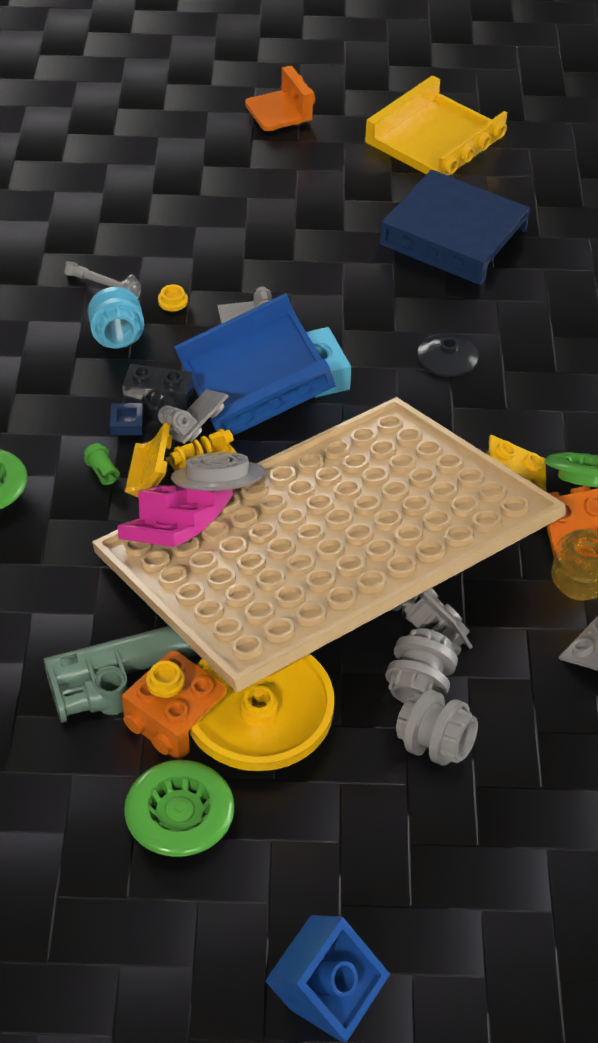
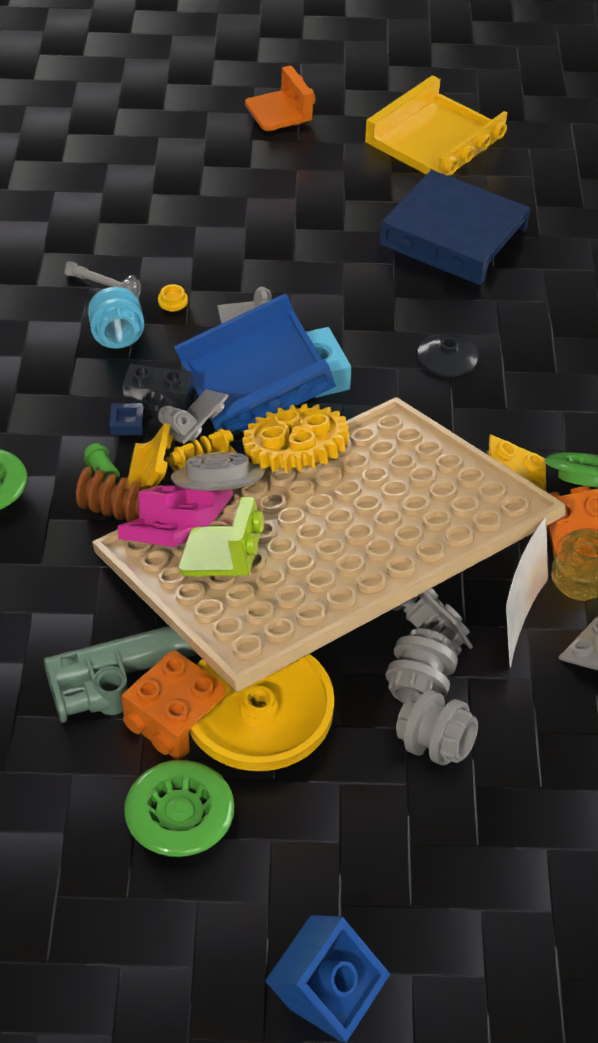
(107, 496): none -> dark orange piece
(165, 679): yellow plate -> none
(224, 548): none -> lime bracket
(296, 438): none -> yellow gear
(526, 584): none -> white sticker

